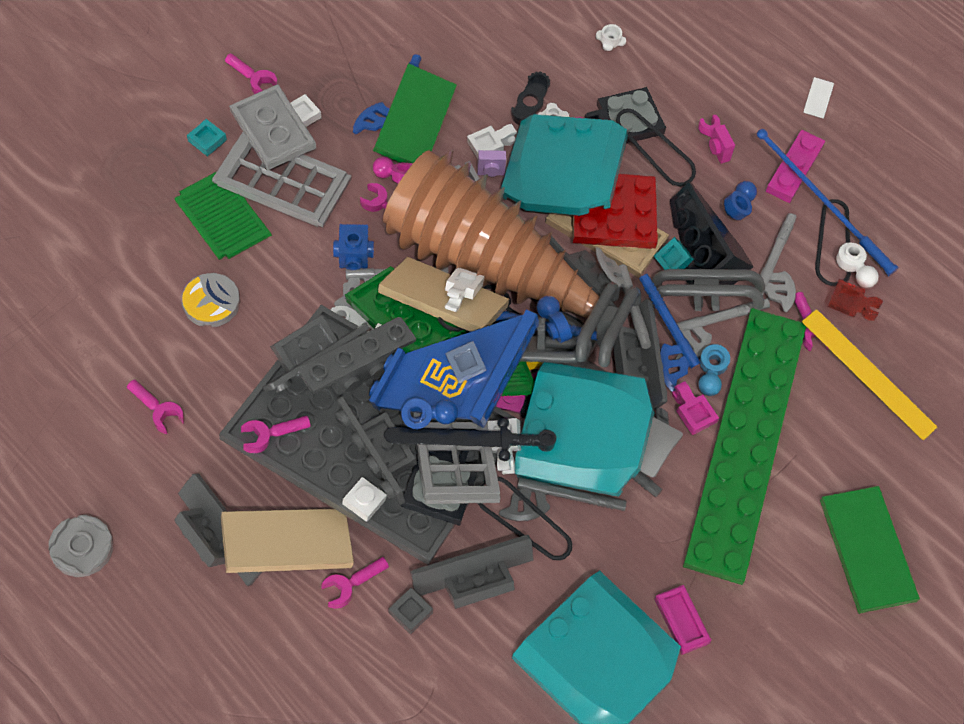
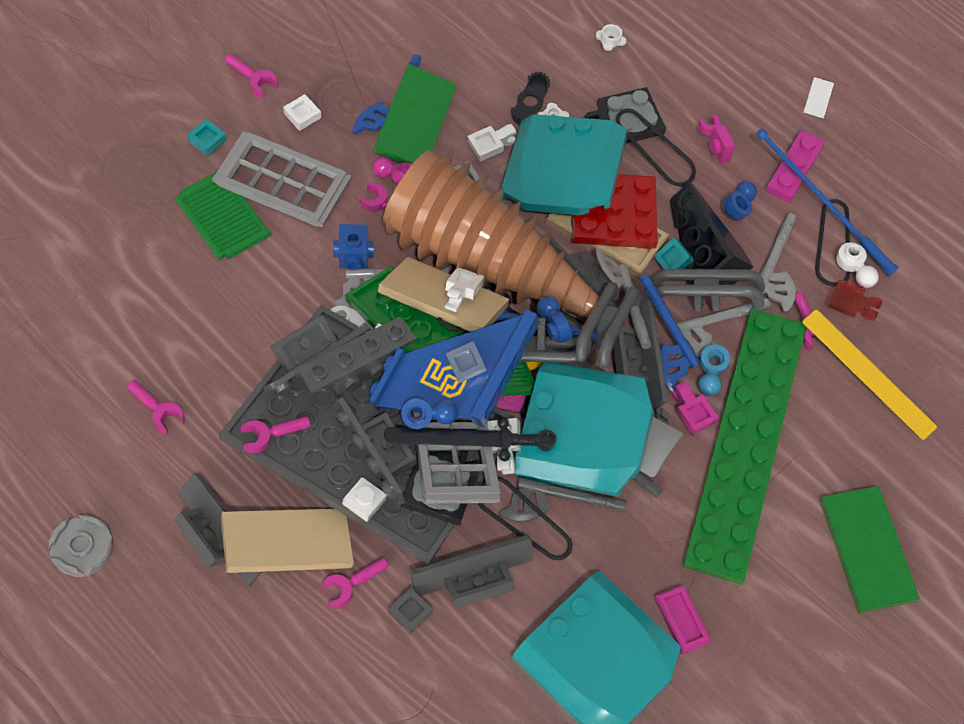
(210, 300): tile -> none
(272, 127): light grey tile -> none
(491, 163): lavender plate -> none

